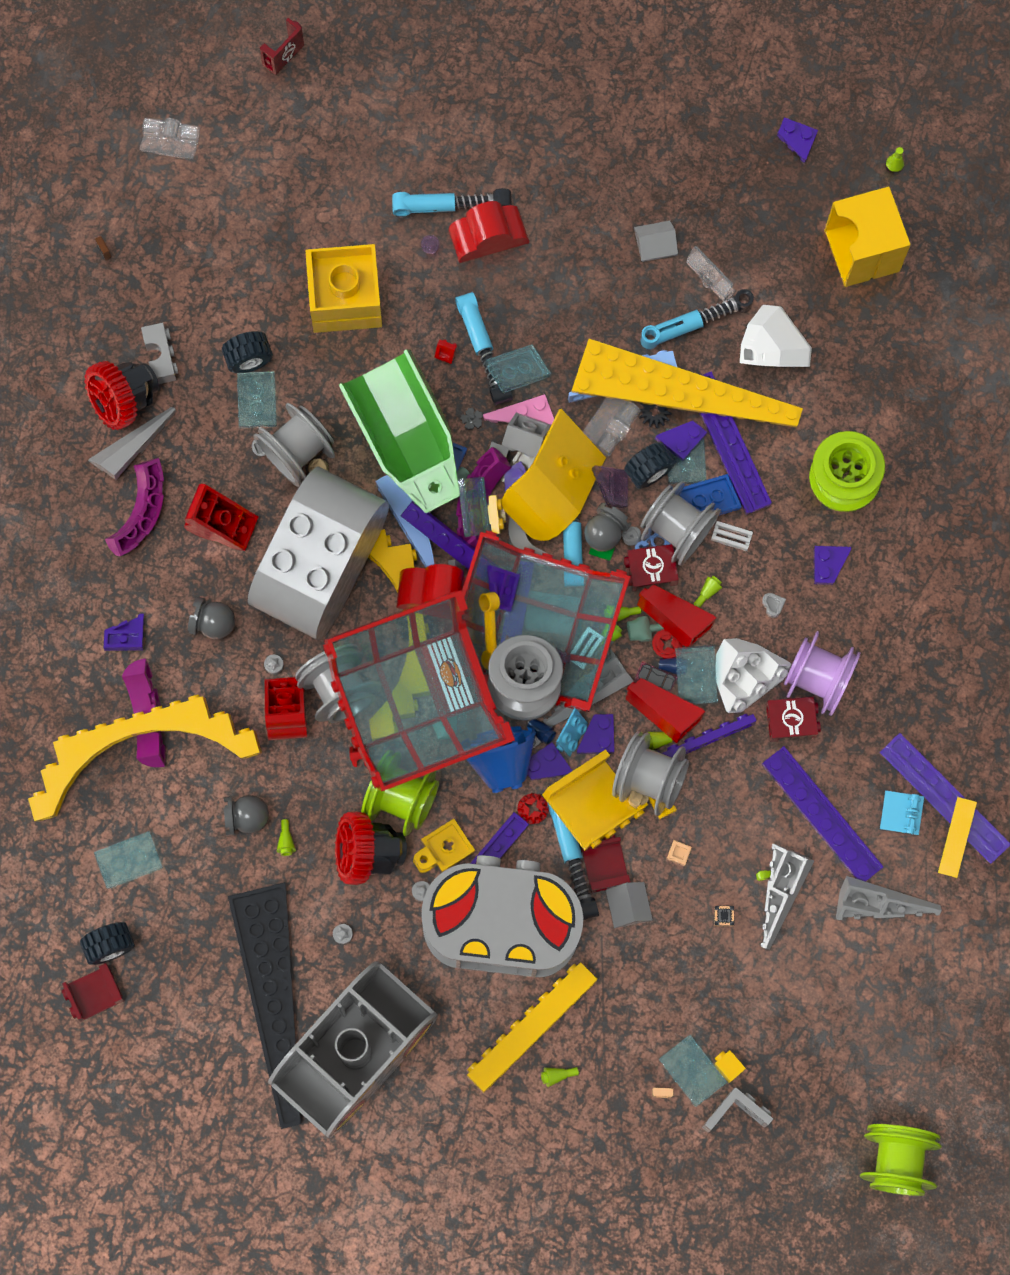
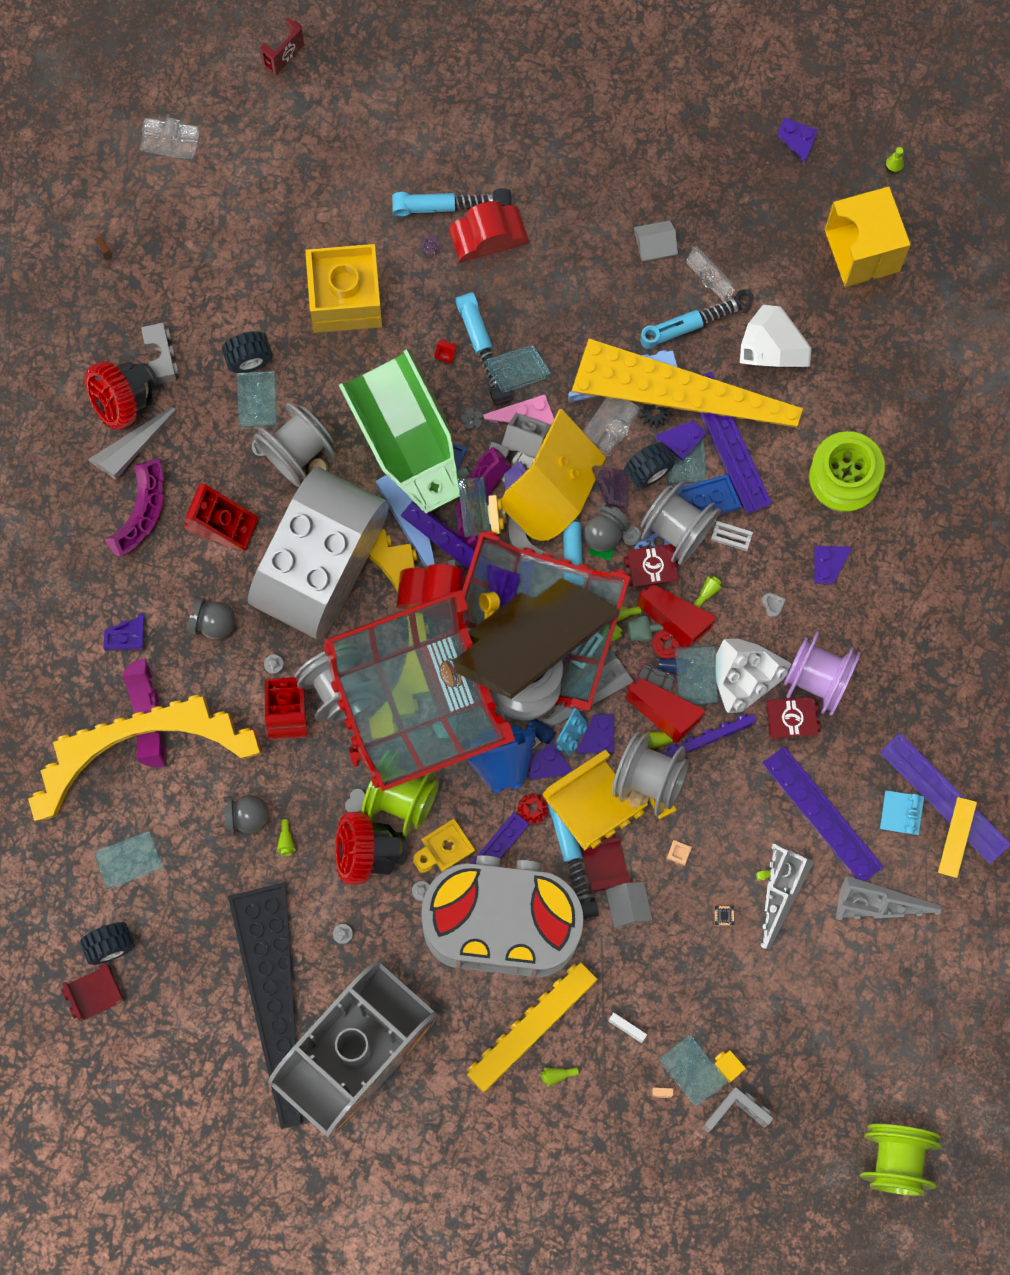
(355, 802): none -> light grey tile
(531, 636): none -> dark brown slope
(627, 1027): none -> white tile

